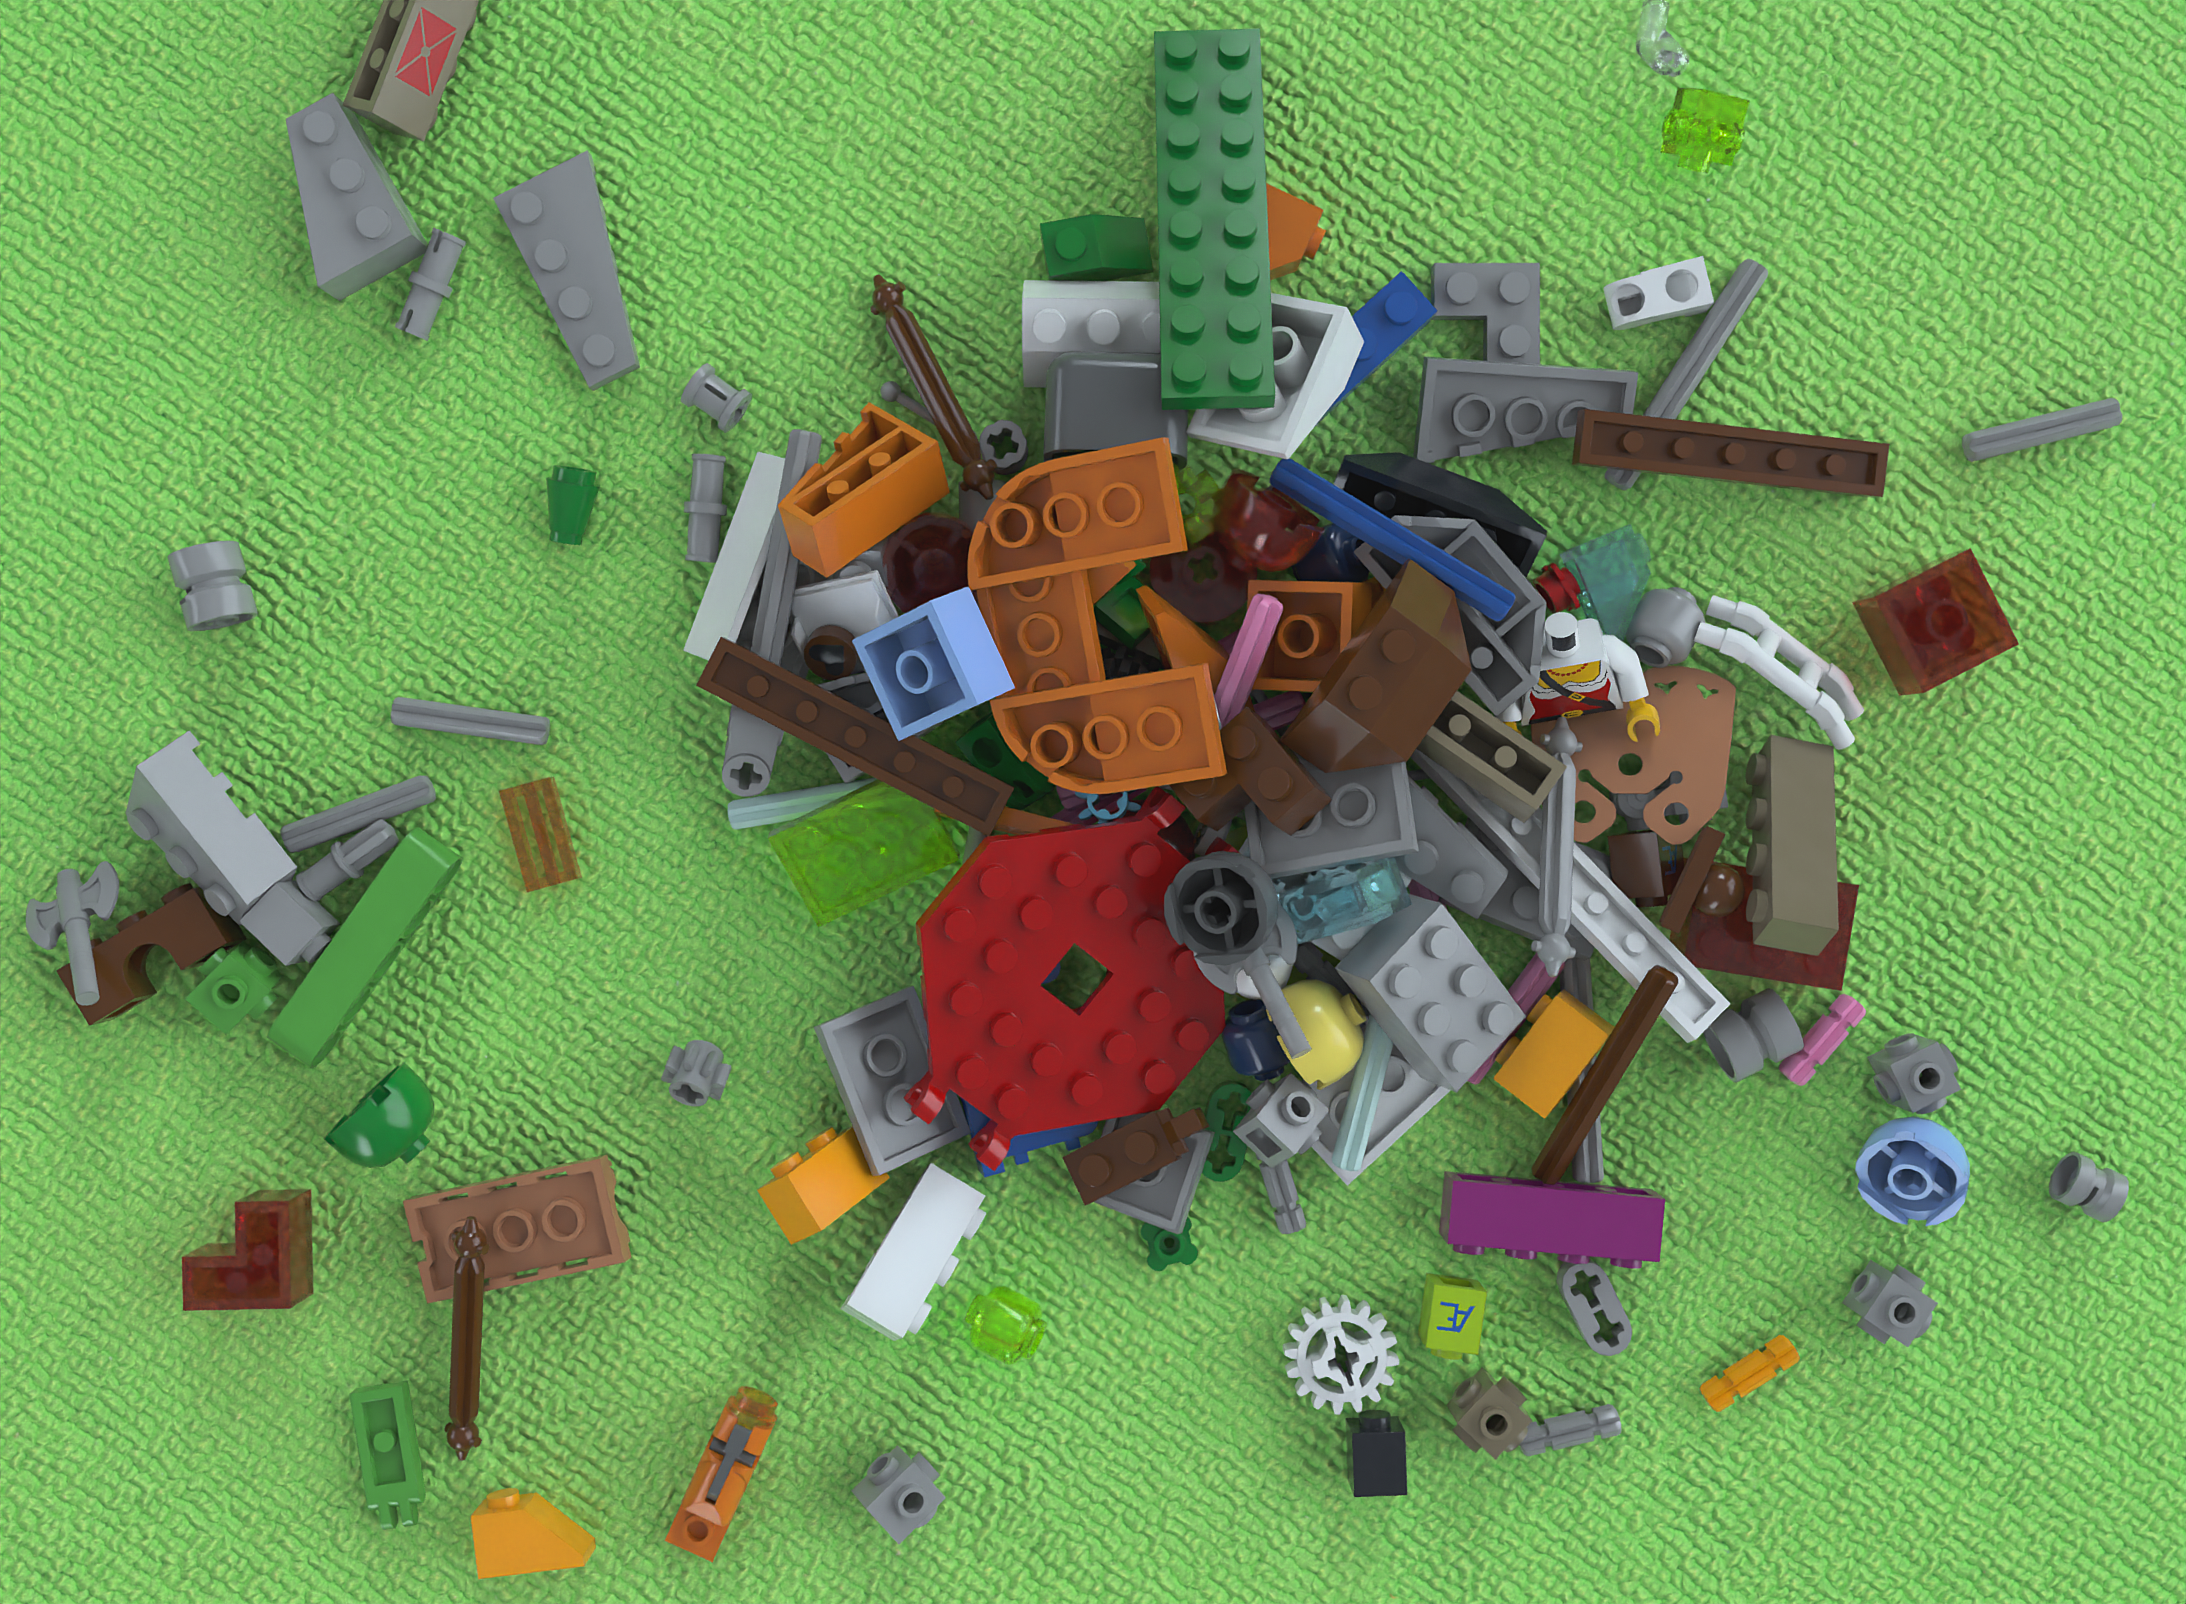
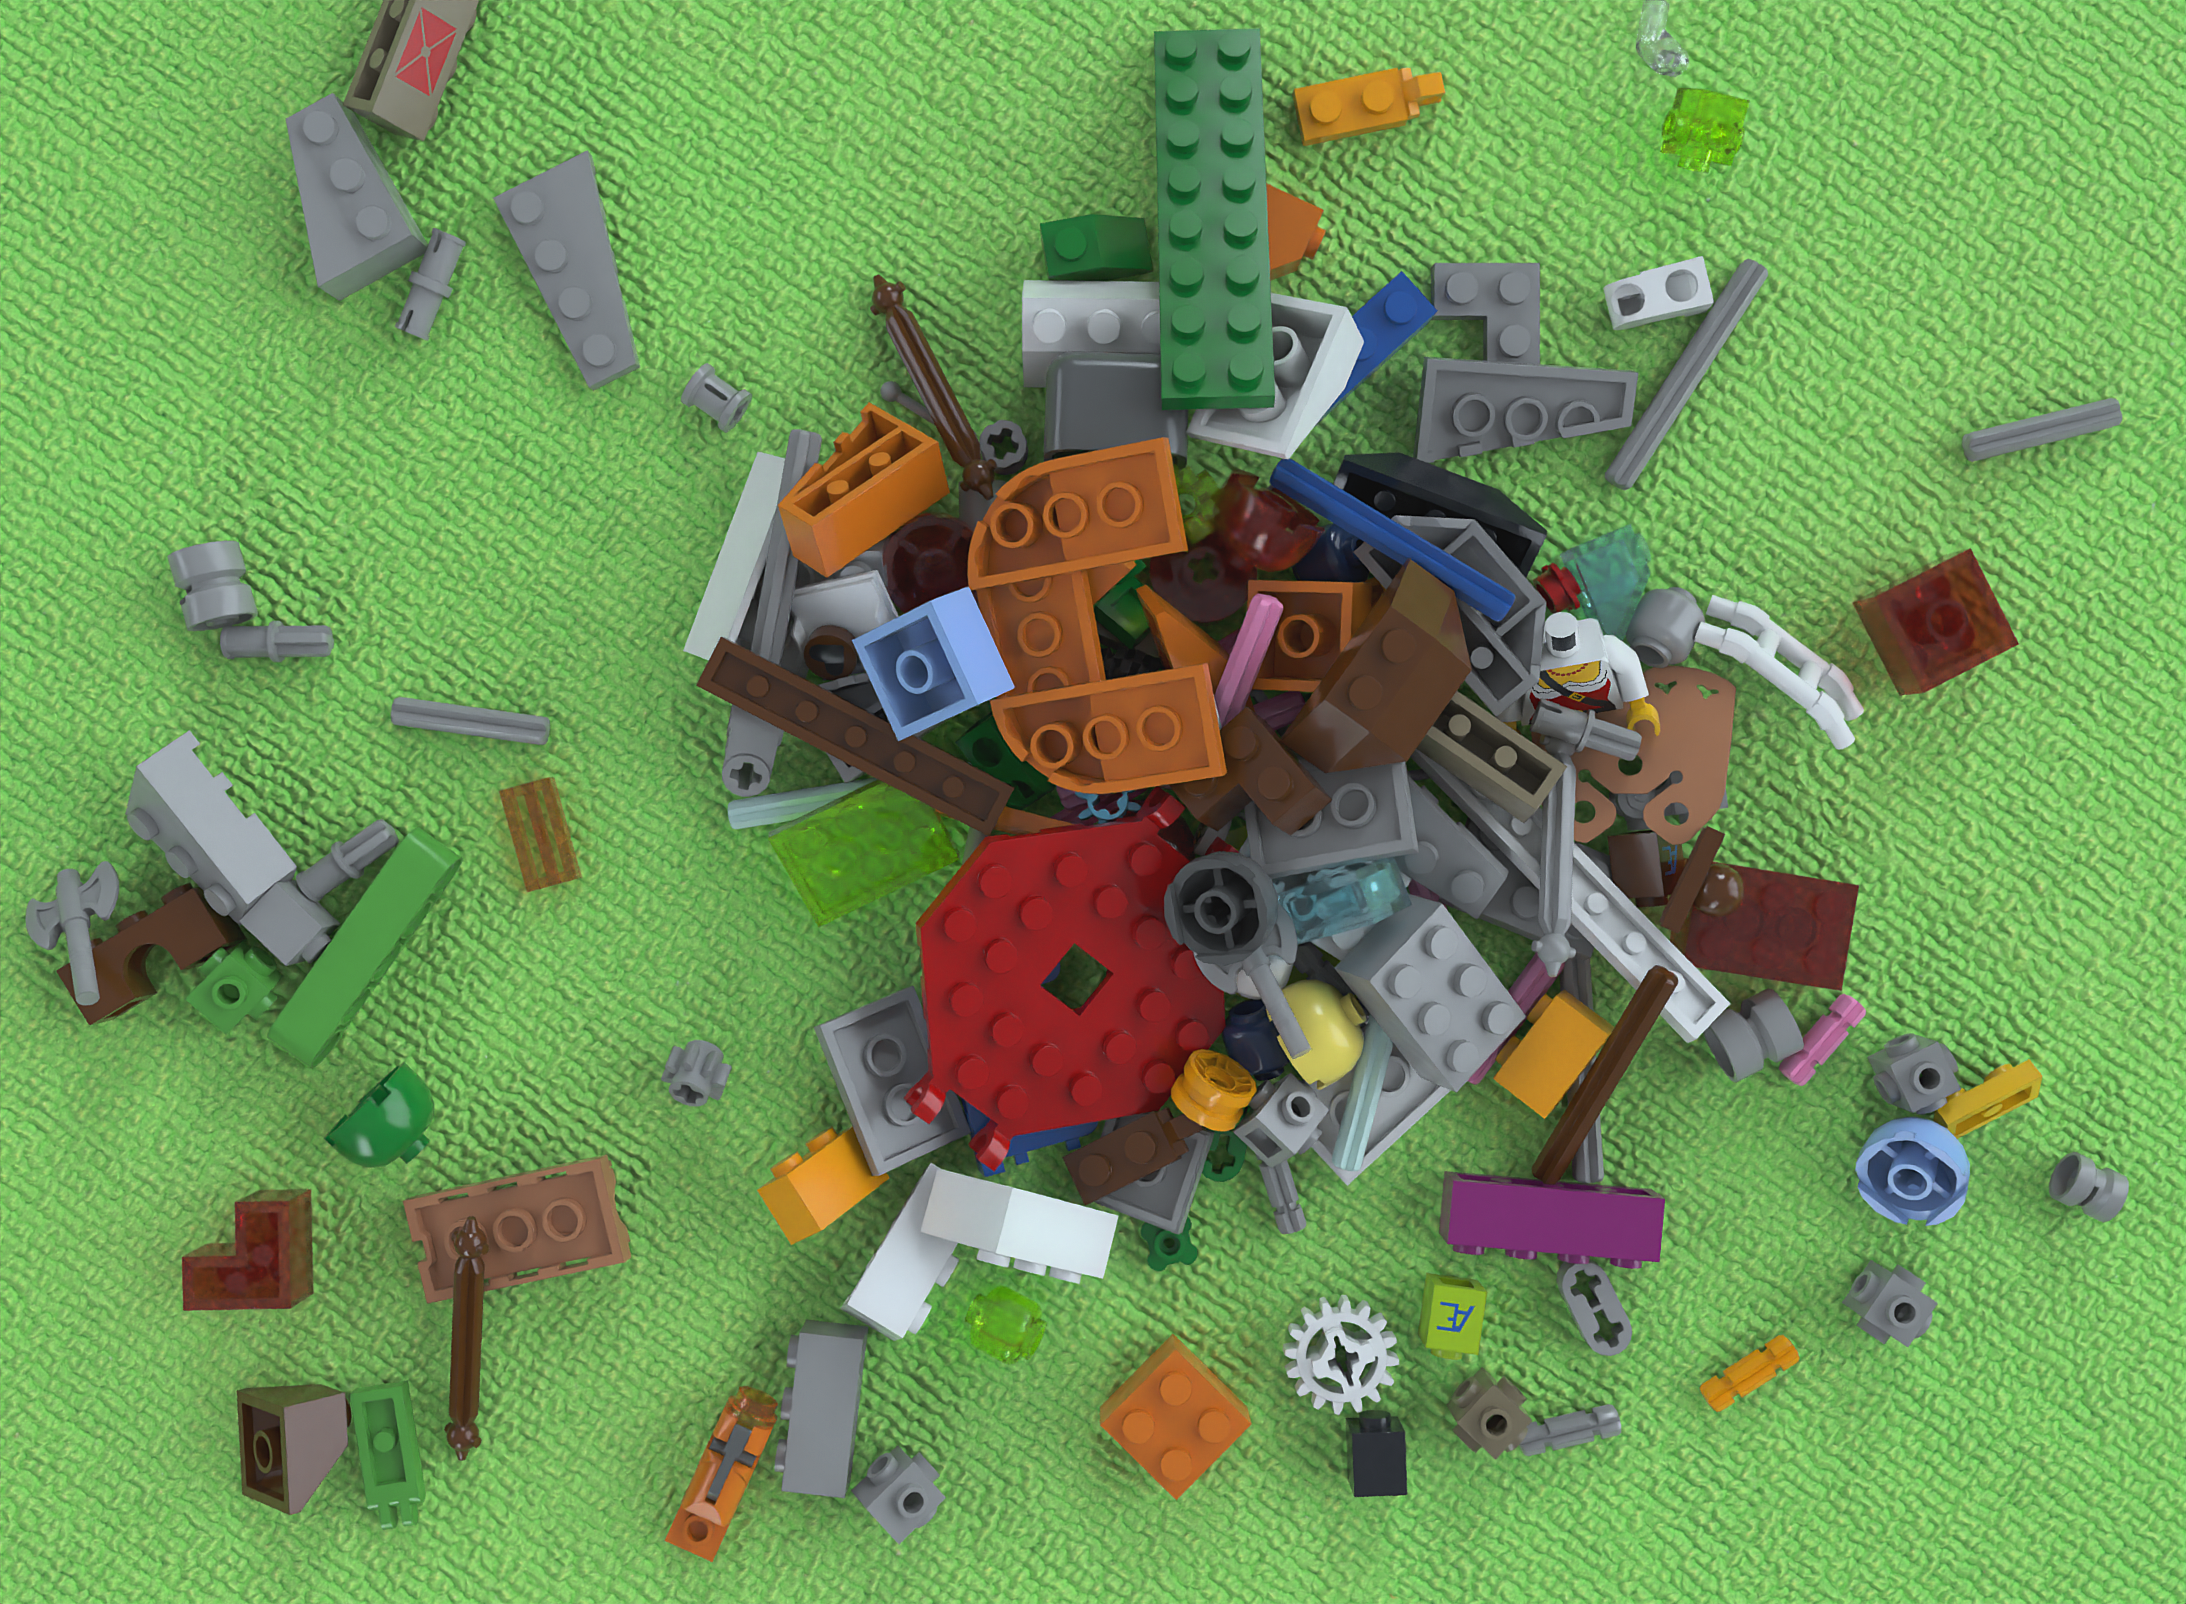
(276, 641): none -> light grey axle
(289, 1441): none -> slope
(358, 813): light grey axle -> none
(526, 1536): light orange slope -> none
(570, 503): green cone -> none
(705, 508): light grey pin -> none
(822, 1408): none -> light grey brick
(1020, 1226): none -> white wedge
(1174, 1416): none -> orange brick
(1213, 1090): none -> light orange wheel
(1363, 103): none -> light orange hinge
(1584, 730): none -> light grey axle
(1730, 453): reddish brown plate -> none
(1792, 845): dark tan brick -> none
(1999, 1094): none -> yellow plate

